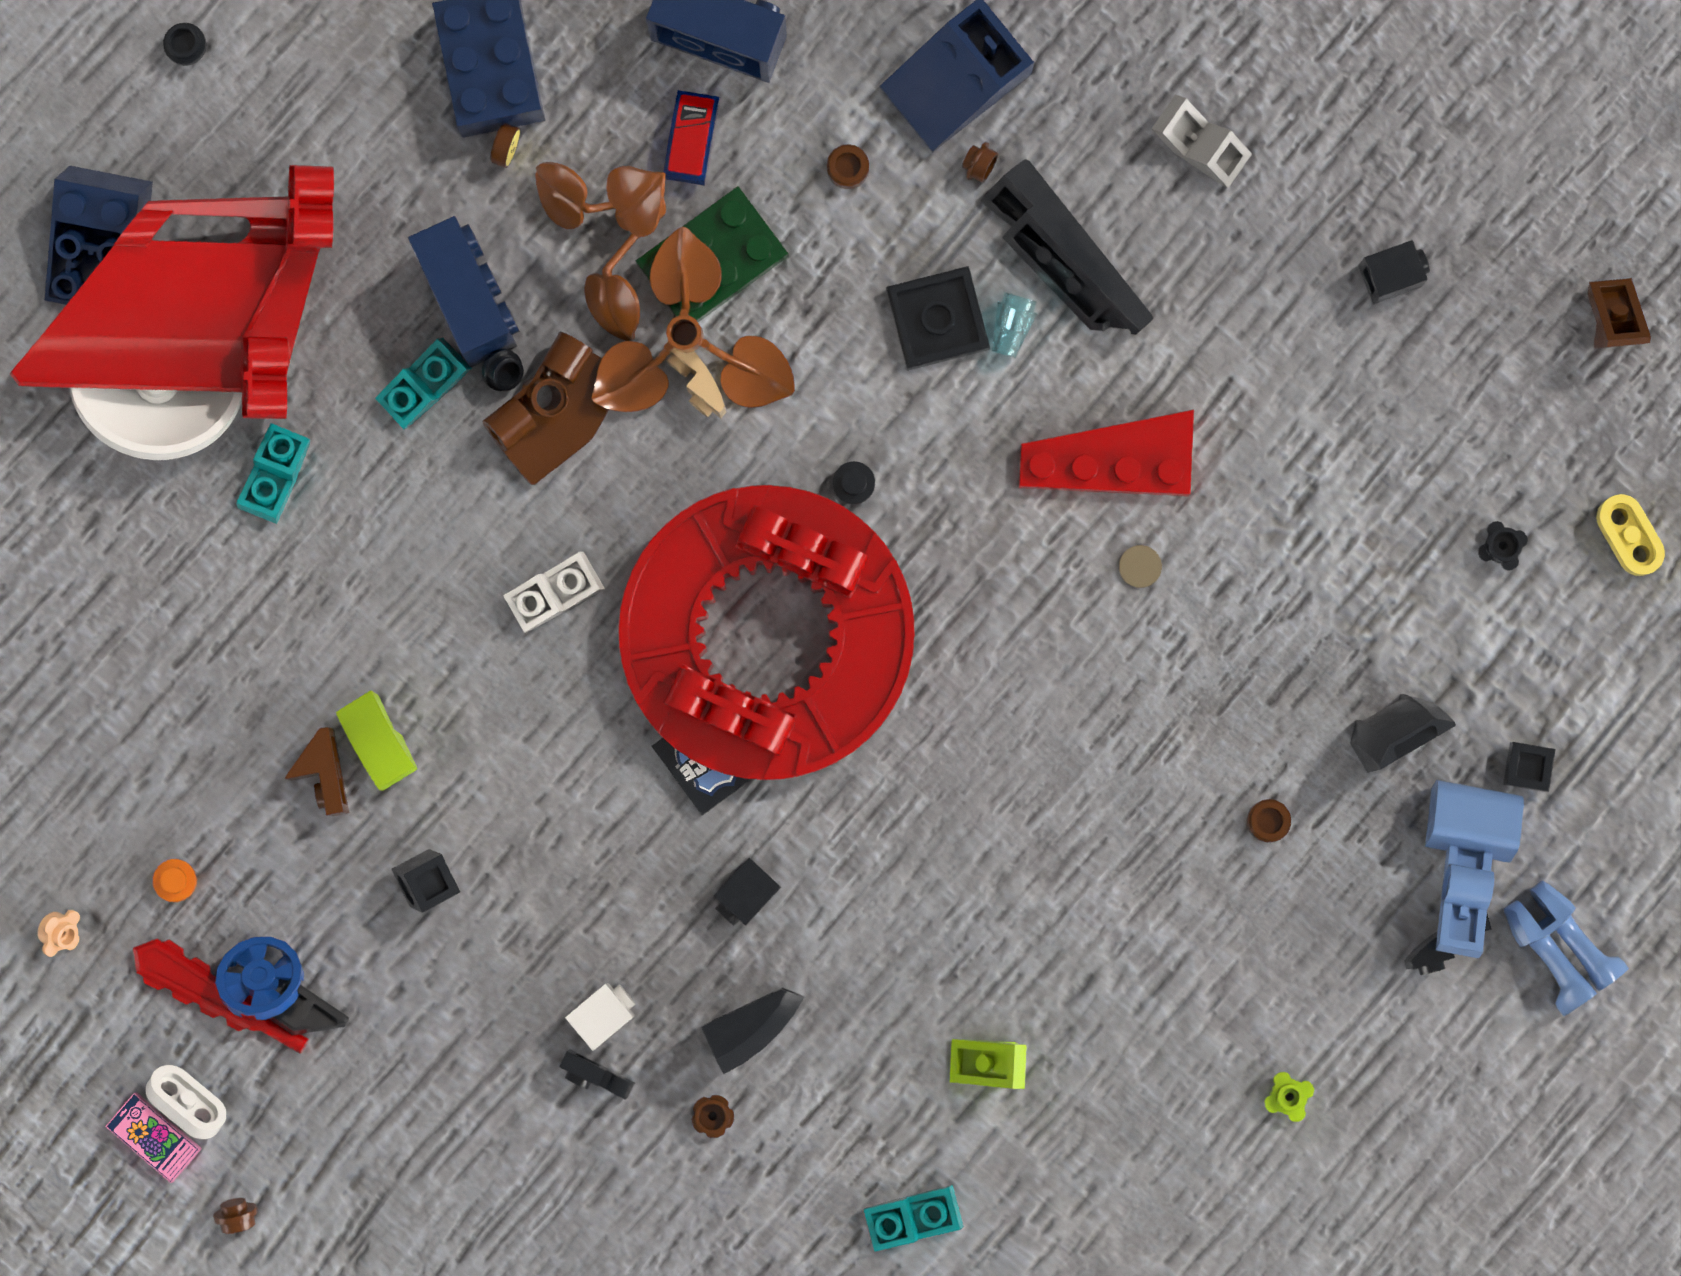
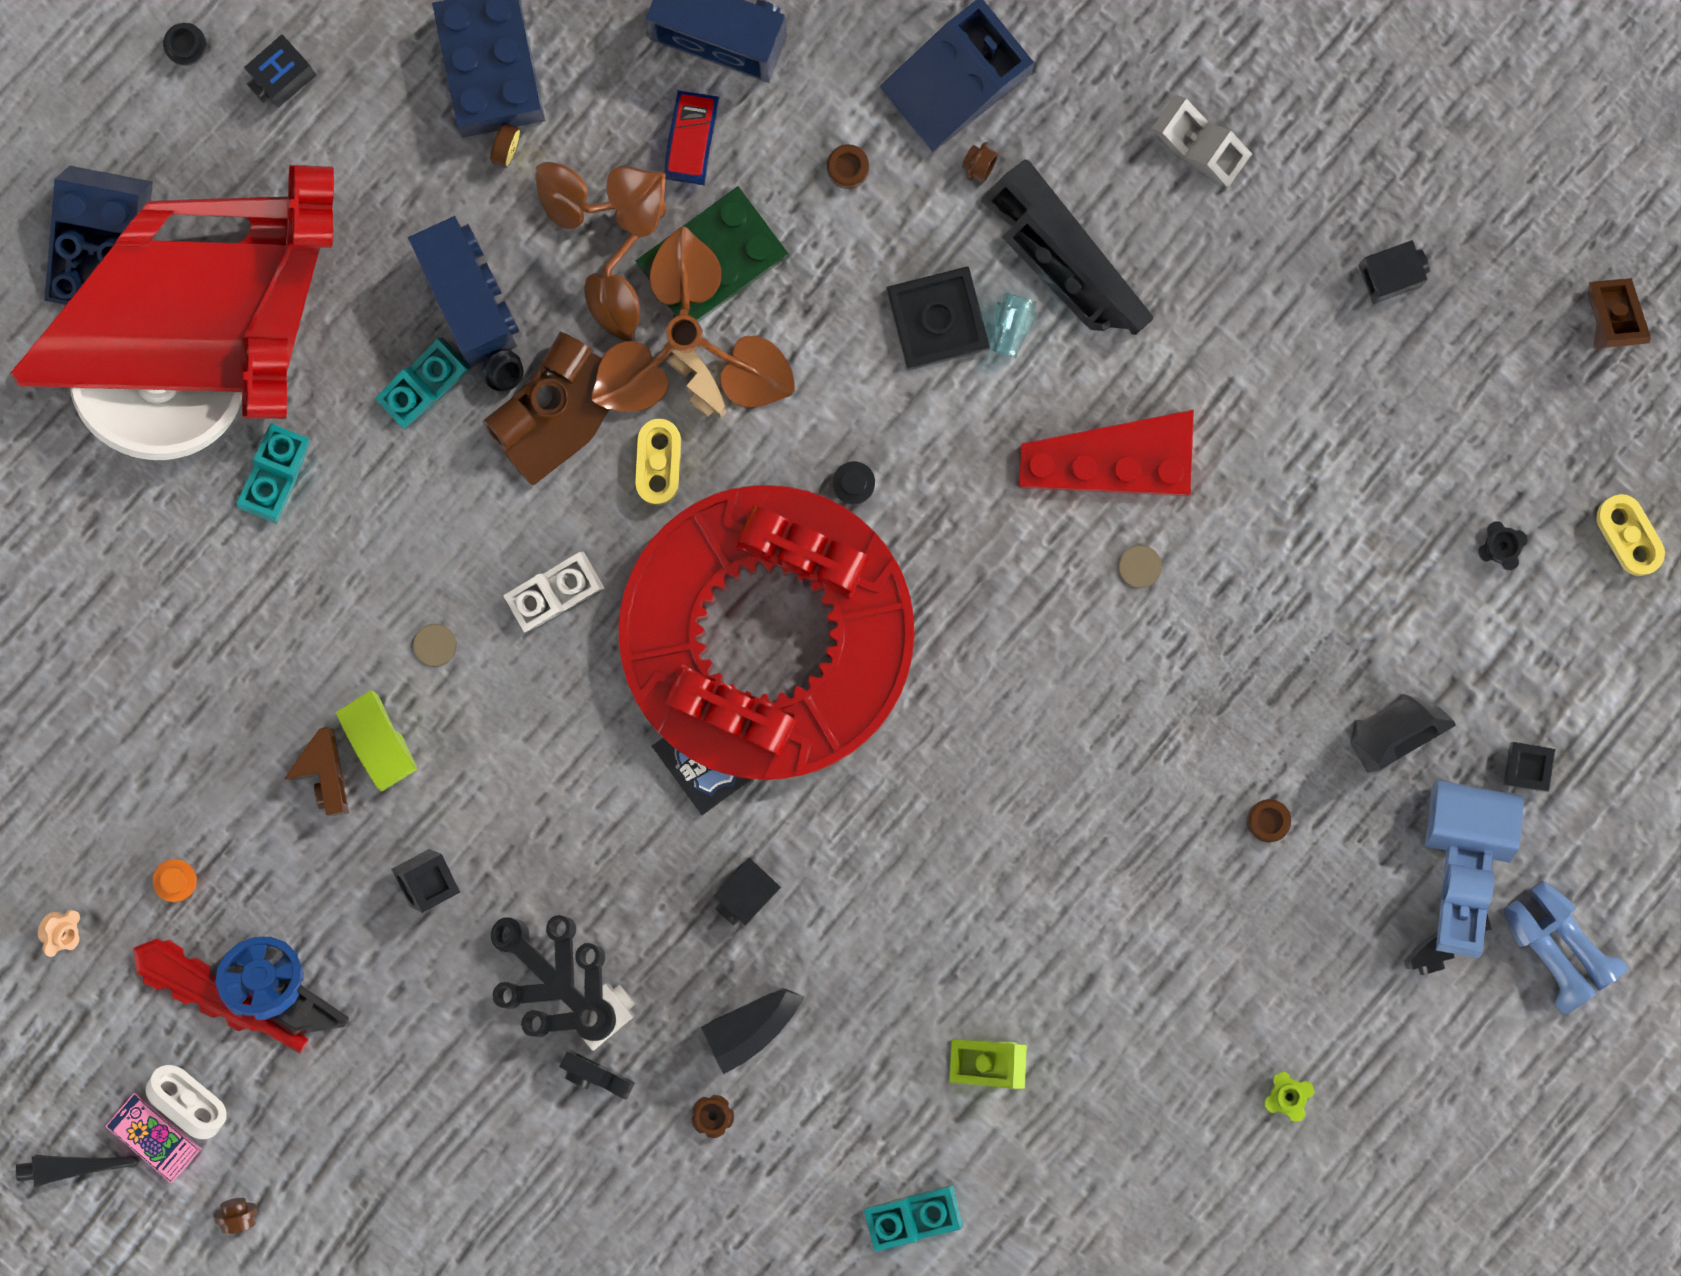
(50, 1169): none -> black piece
(278, 72): none -> black brick
(435, 645): none -> dark tan piece
(557, 981): none -> black plant
(658, 463): none -> light yellow plate

